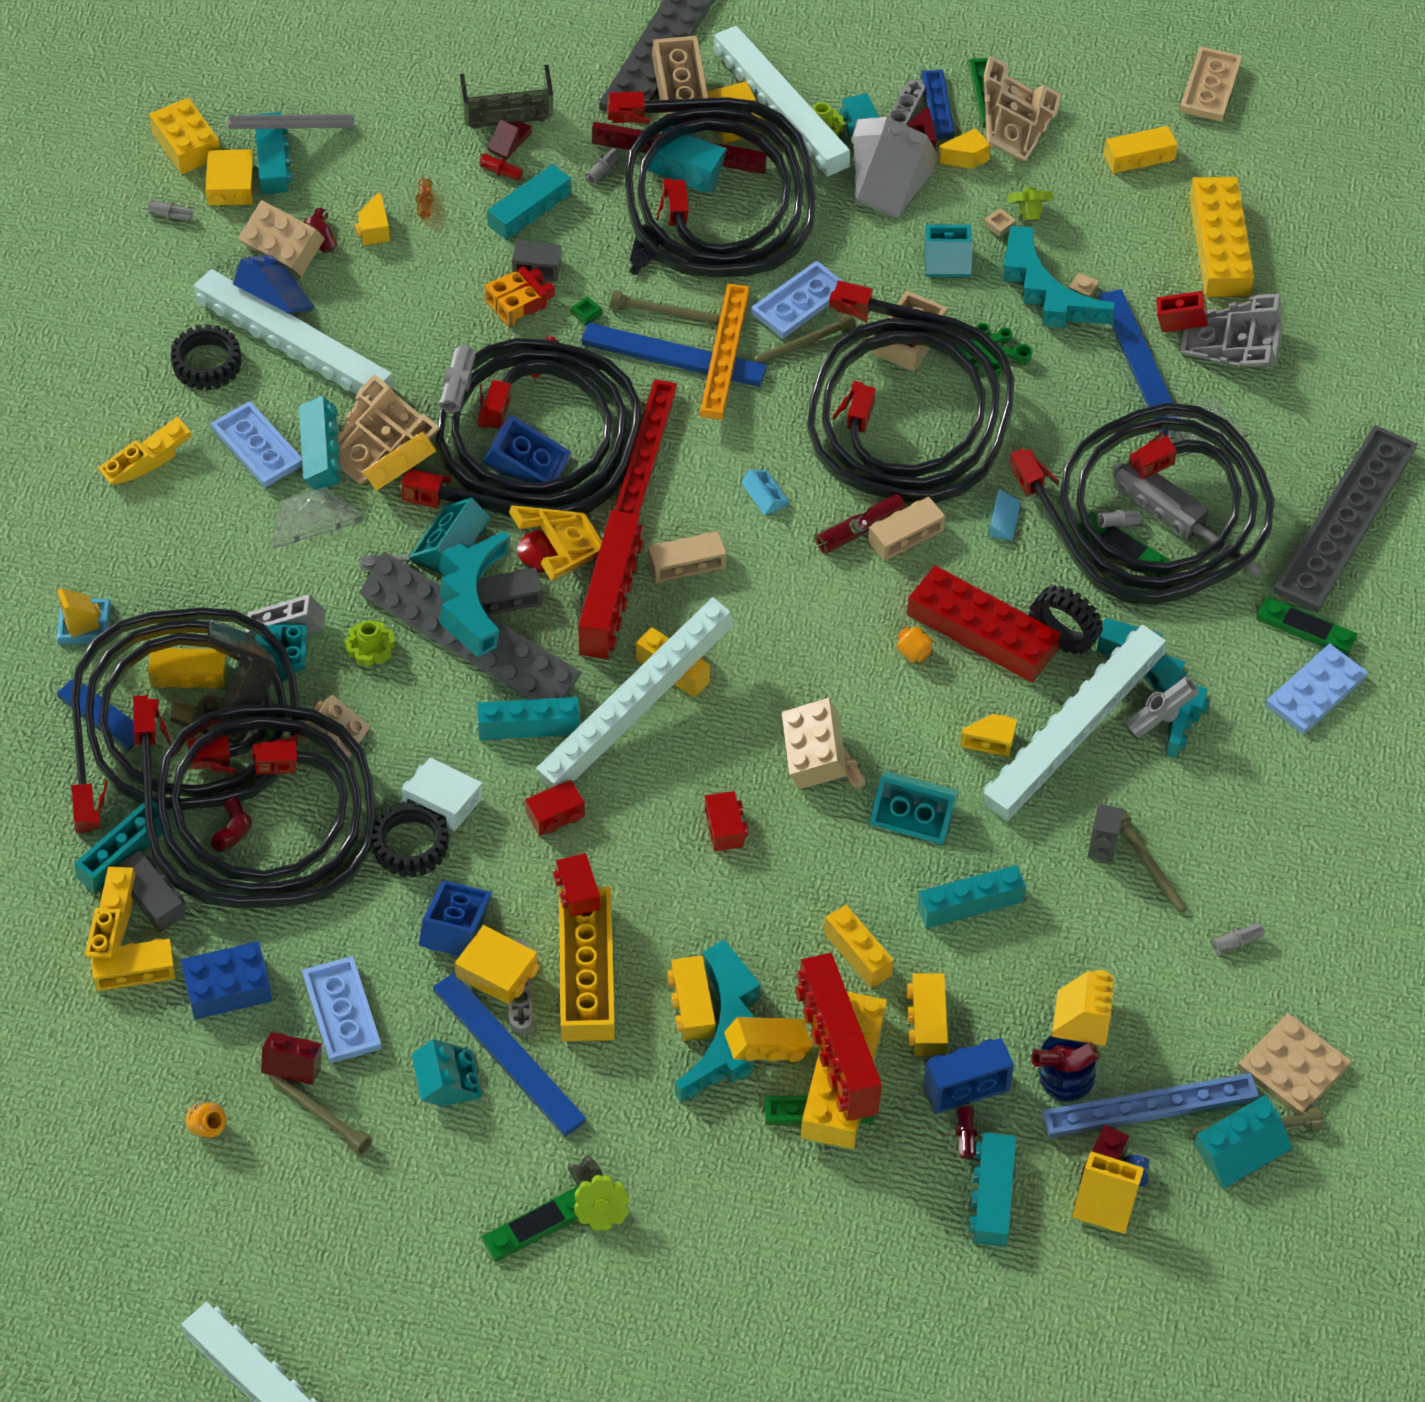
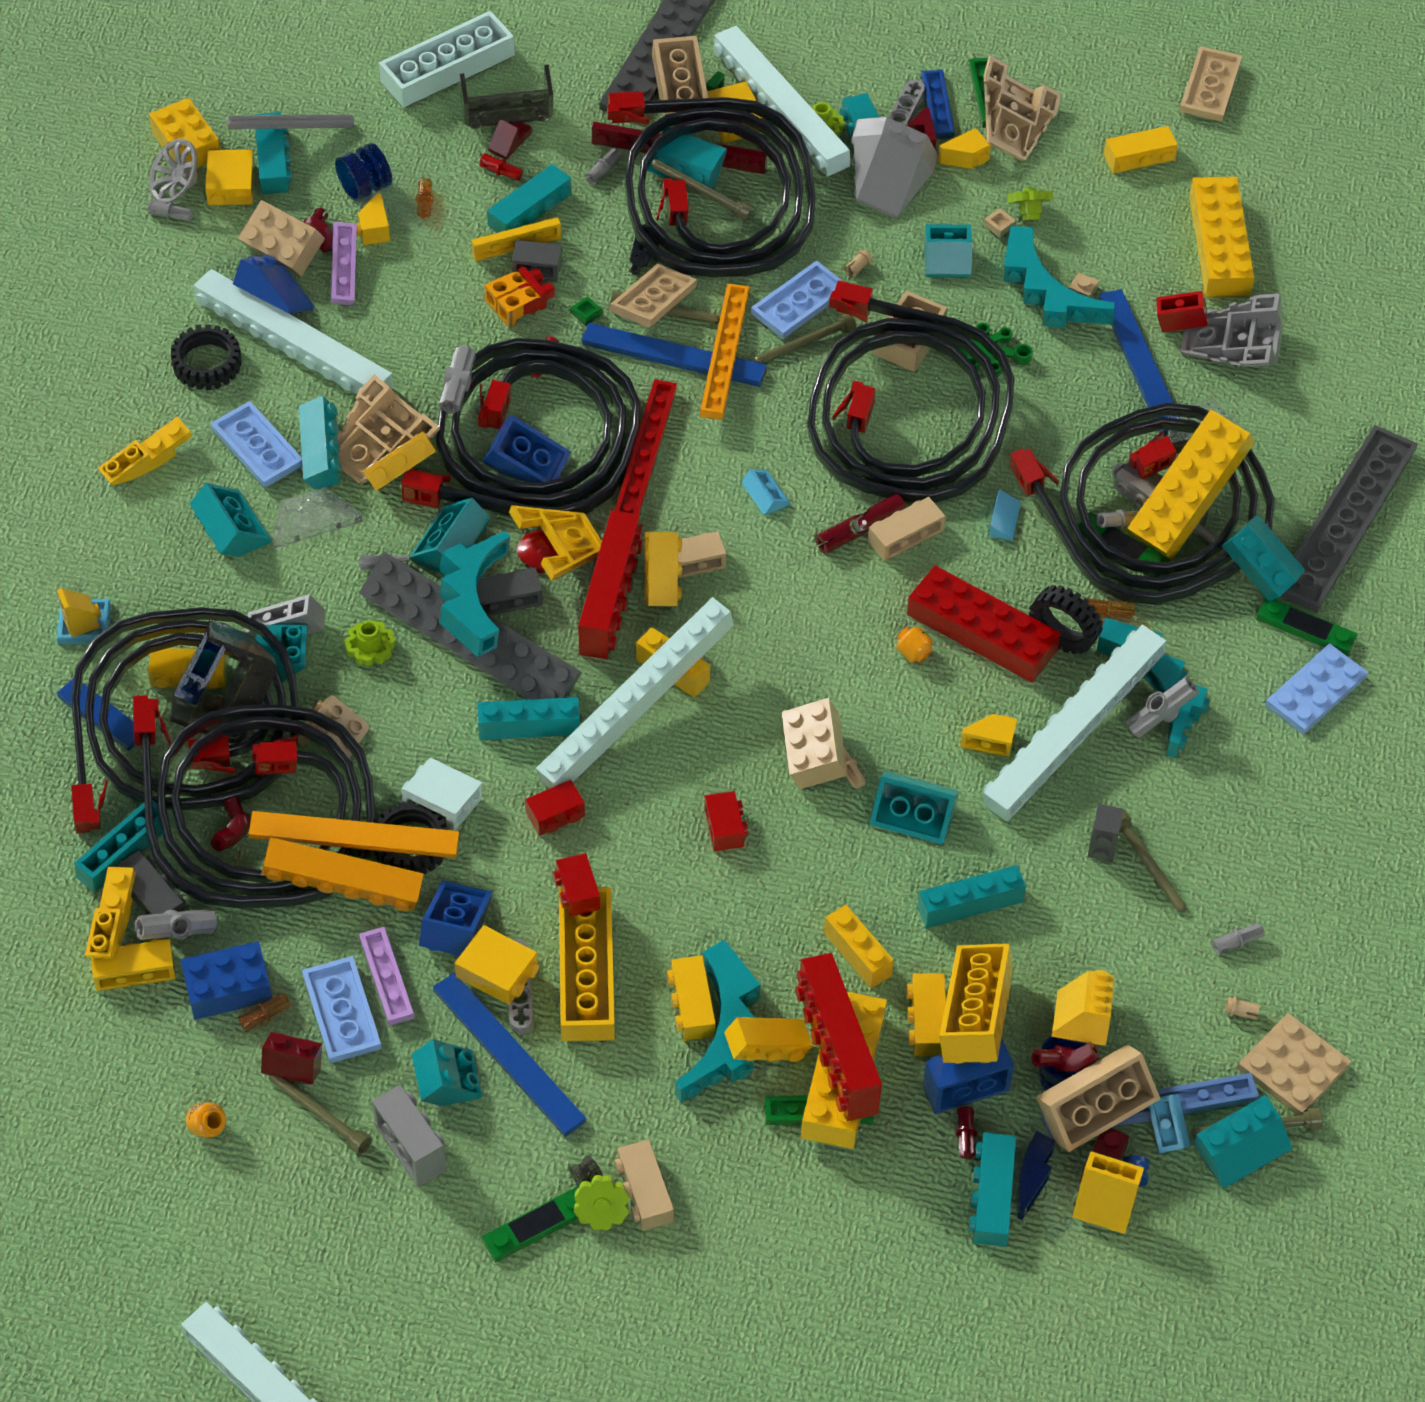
(162, 924): none -> light grey piece
(181, 174): none -> light grey wheel
(199, 670): none -> slope
(229, 520): none -> teal slope
(264, 1011): none -> clear orange axle
(342, 874): none -> light orange brick
(343, 263): none -> lavender plate
(354, 834): none -> light orange tile
(363, 171): none -> clear blue wheel
(386, 976): none -> lavender plate
(409, 1135): none -> light grey brick
(443, 58): none -> light aqua brick
(505, 241): none -> yellow plate
(645, 1185): none -> tan brick
(653, 295): none -> tan plate
(662, 569): none -> yellow brick
(716, 81): none -> green tile
(740, 209): none -> olive piece
(862, 259): none -> tan pin
(976, 1003): none -> yellow brick
(1034, 1172): none -> clear blue slope
(1098, 1097): none -> tan brick
(1113, 608): none -> clear orange axle
(1169, 1124): none -> medium azure slope
(1191, 484): none -> yellow brick
(1241, 1008): none -> tan pin
(1264, 558): none -> teal slope

